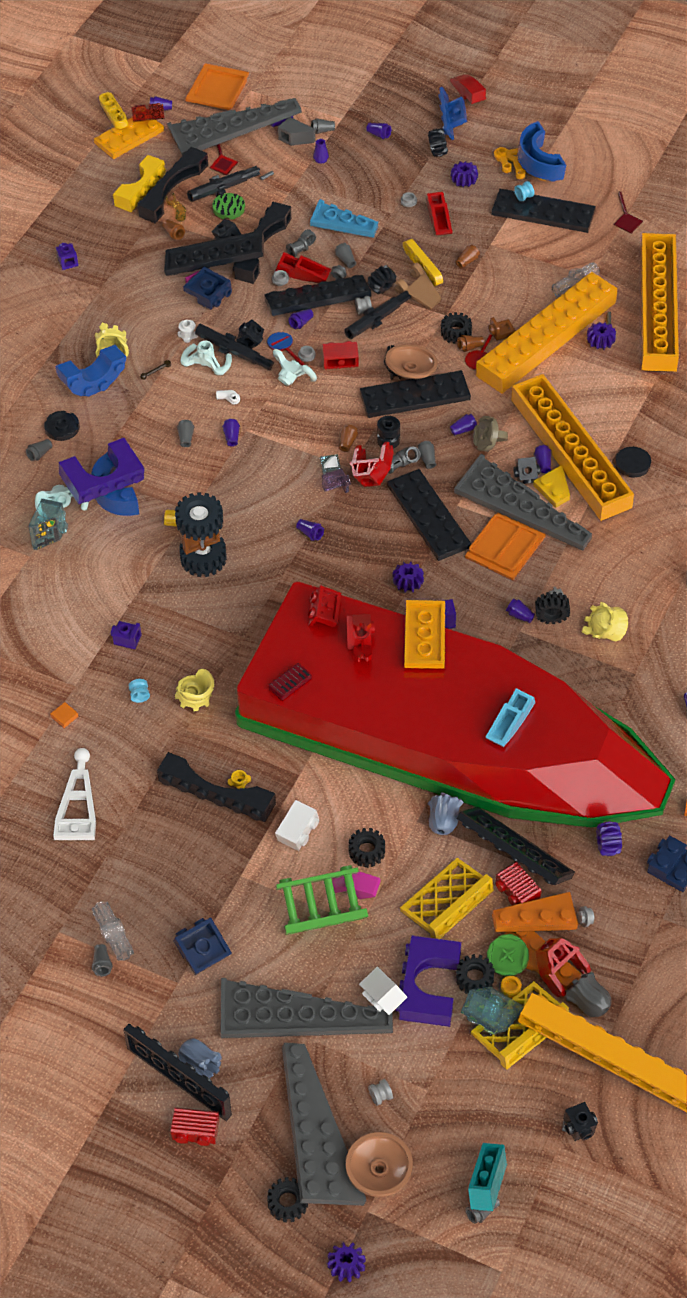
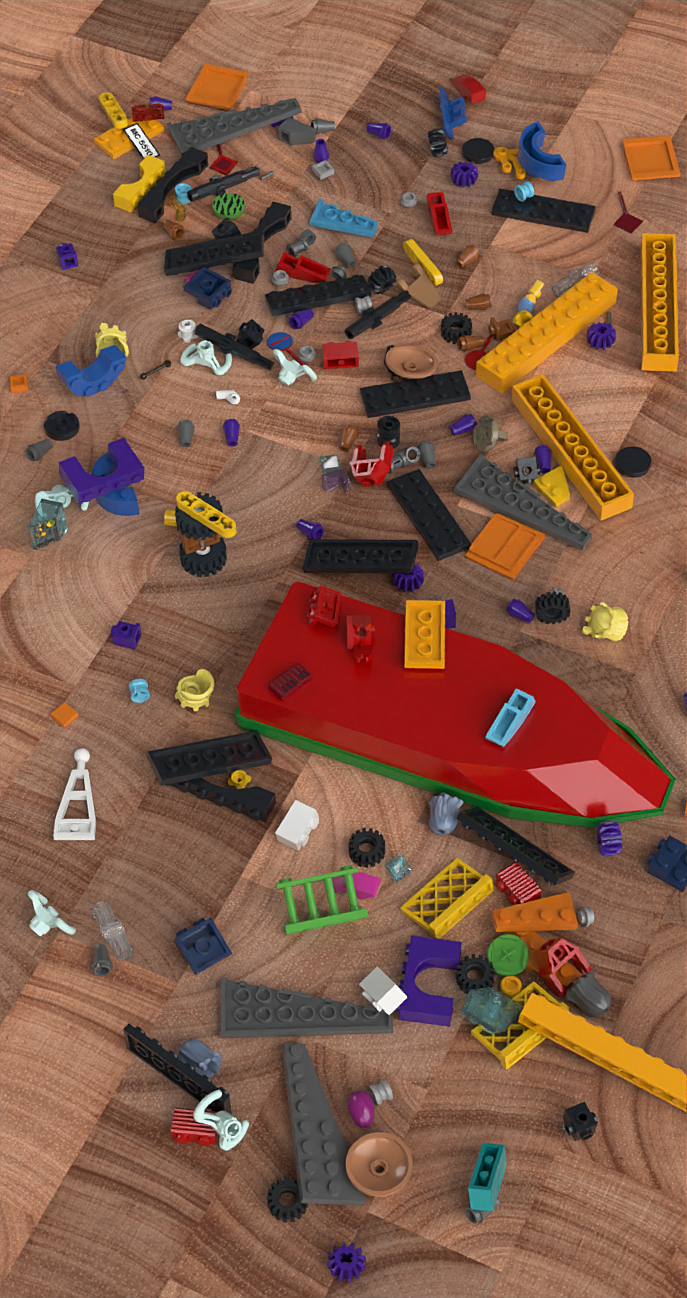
(18, 383): none -> orange tile
(46, 917): none -> light aqua piece
(141, 141): none -> sticker
(181, 193): none -> medium azure wheel
(209, 511): none -> yellow beam
(209, 757): none -> black plate
(224, 1123): none -> light aqua piece
(323, 169): none -> light grey plate
(360, 556): none -> black plate
(361, 1108): none -> magenta animal
(398, 868): none -> clear light blue tile
(478, 150): none -> black tile
(479, 302): none -> dark orange cone
(527, 304): none -> yellow piece
(650, 158): none -> orange piece

